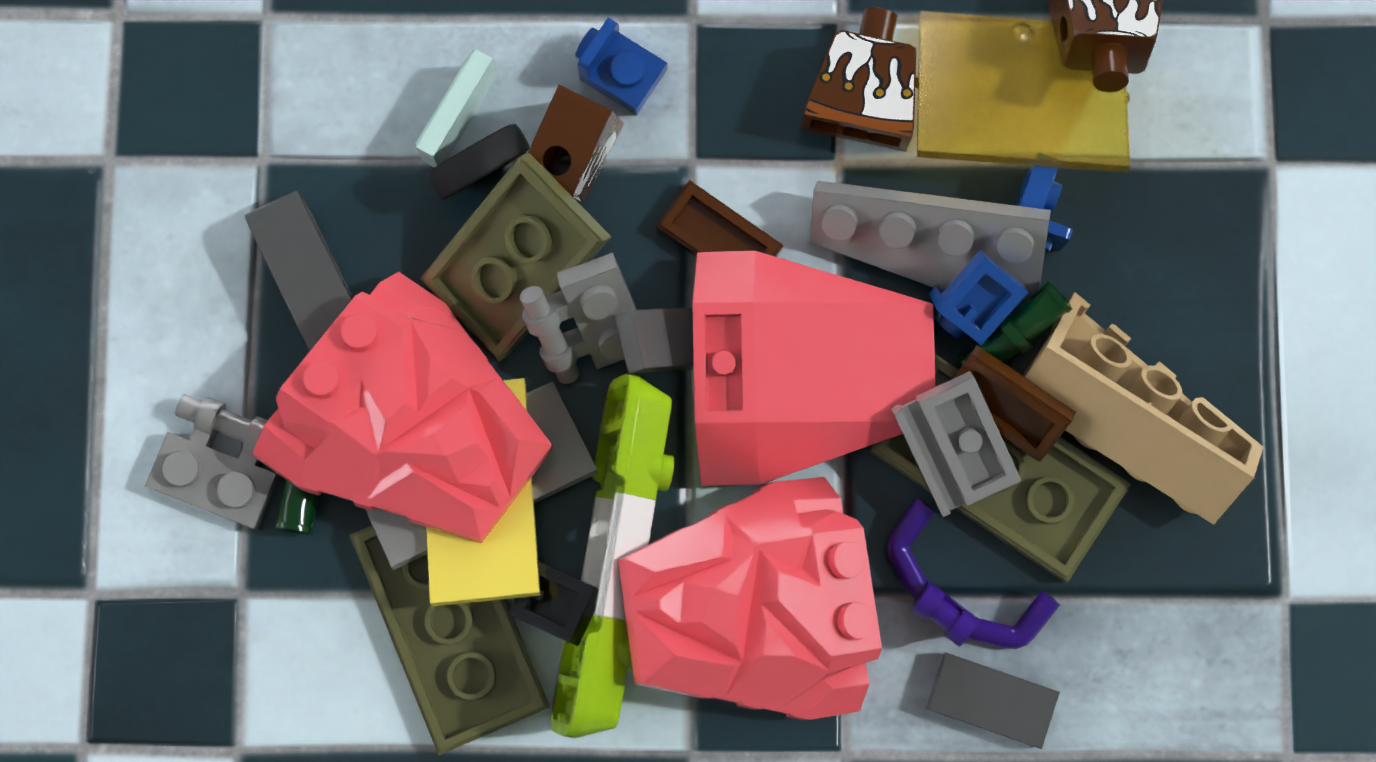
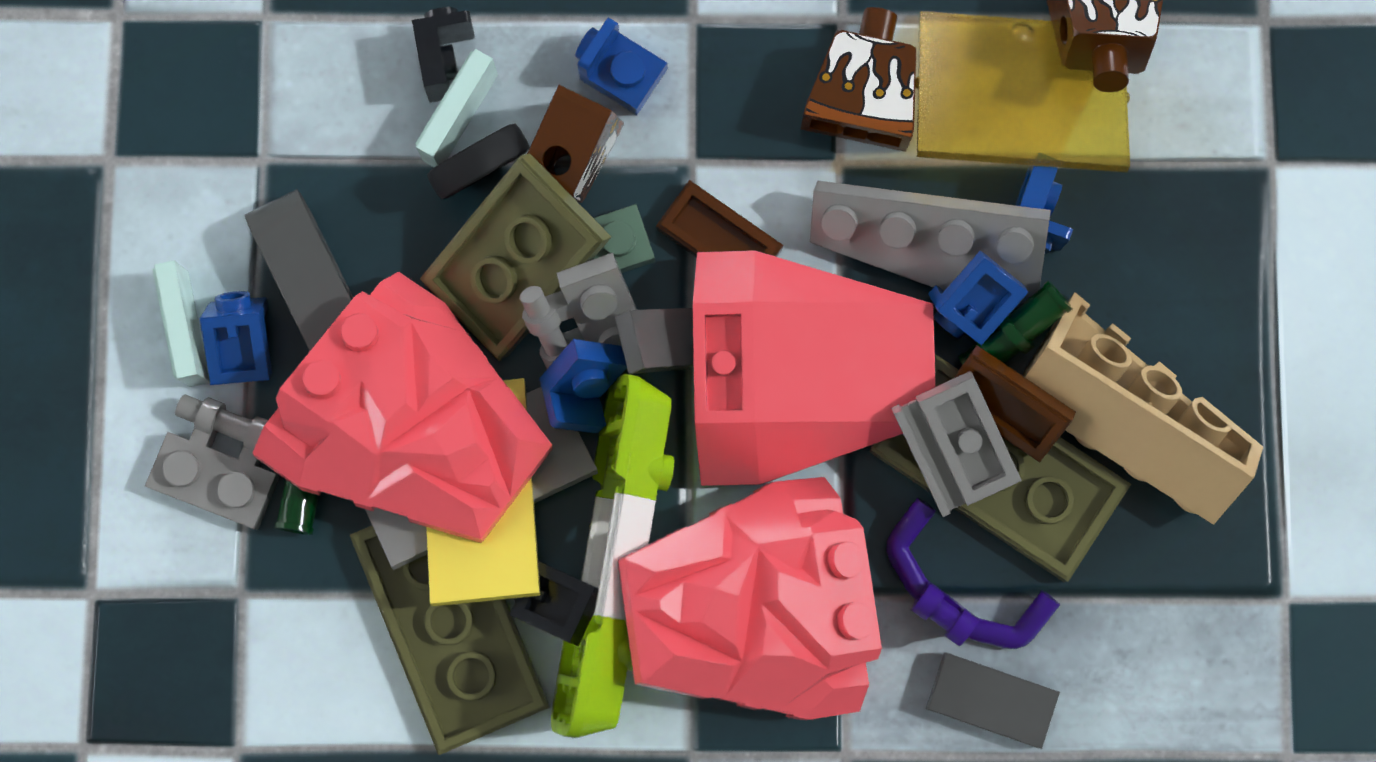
(181, 323): none -> light aqua tile
(236, 339): none -> blue bracket
(436, 61): none -> black bracket
(578, 381): none -> blue bracket
(628, 239): none -> sand green plate

